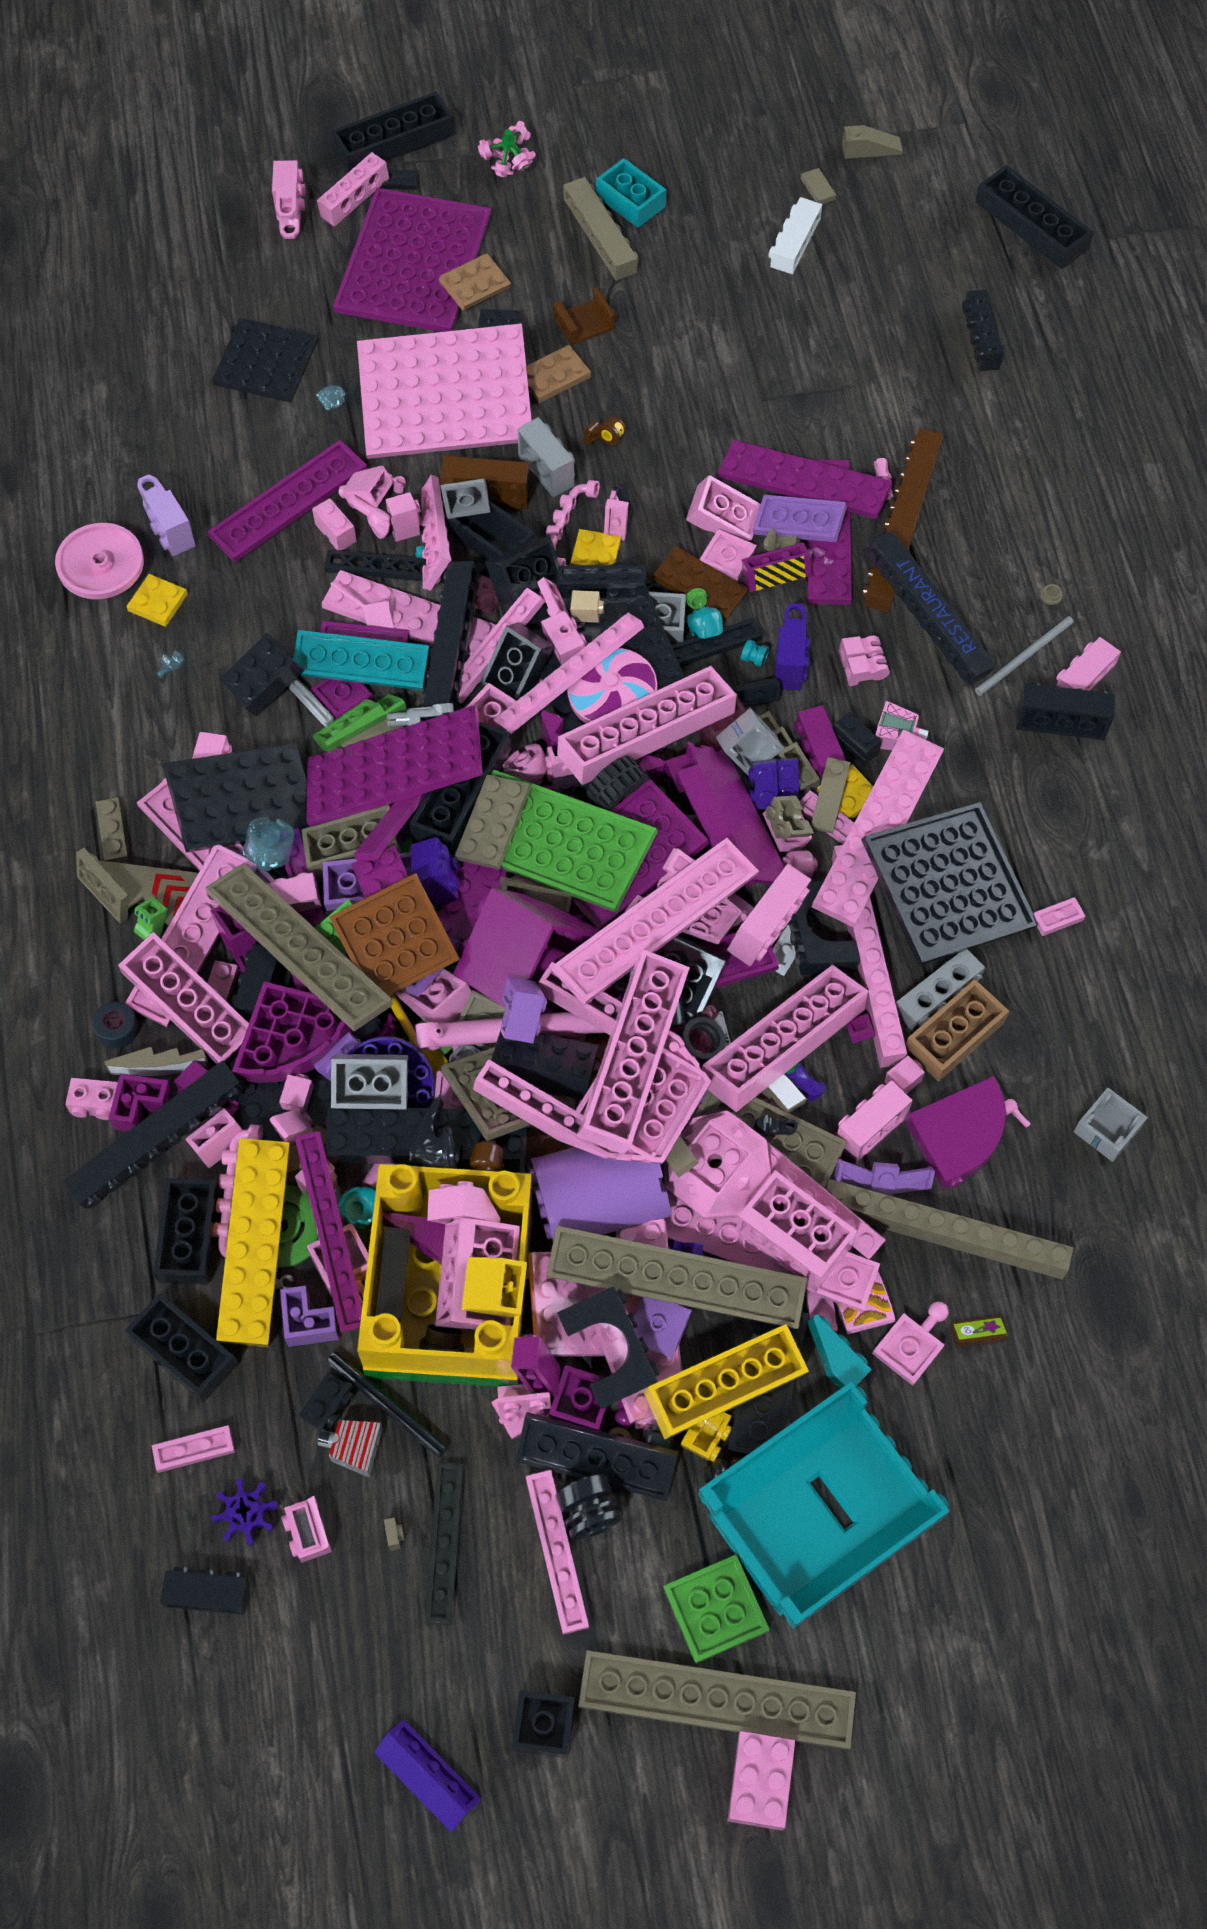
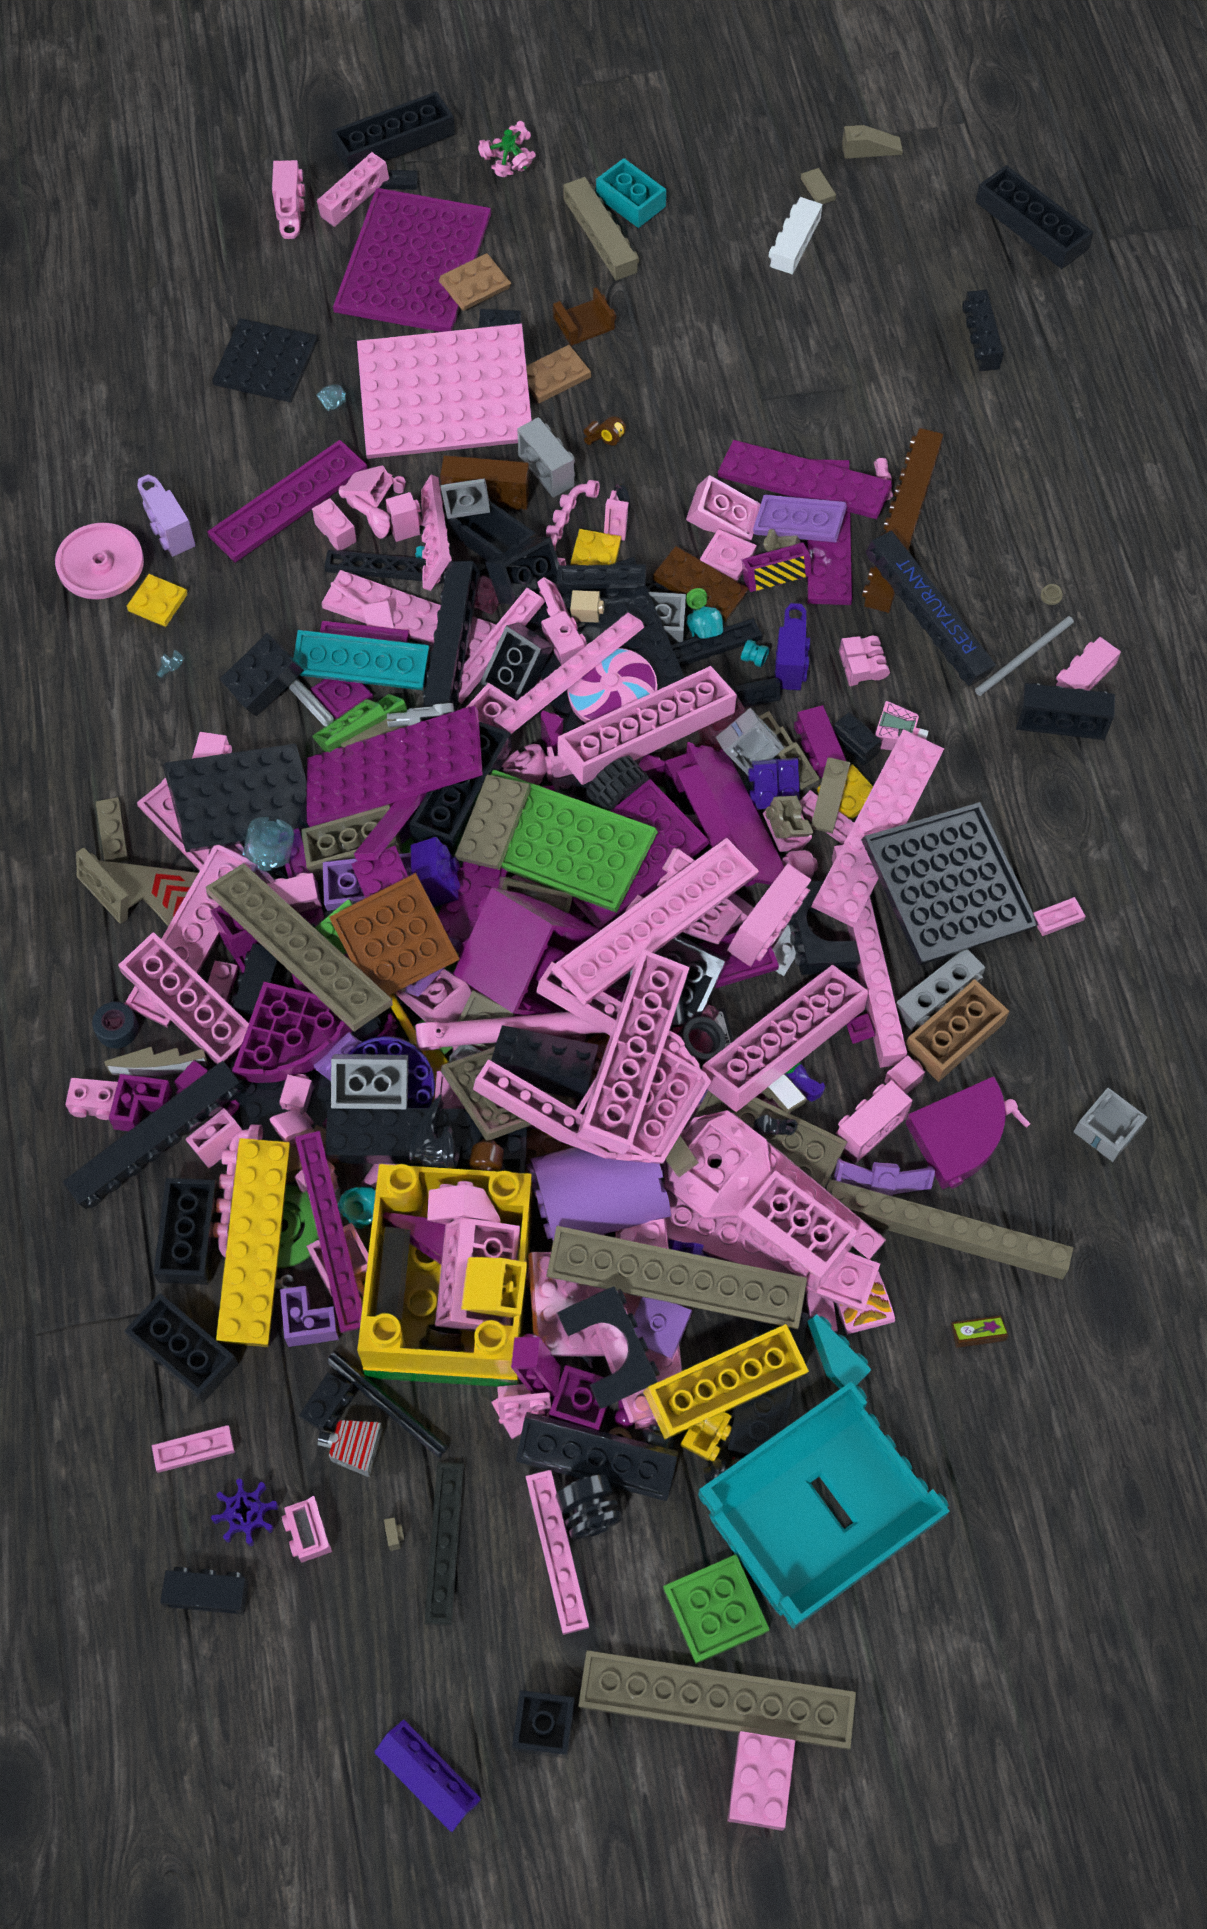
(148, 920): bright green leg -> none
(523, 1008): medium lavender brick -> none
(911, 1347): bright pink plate -> none

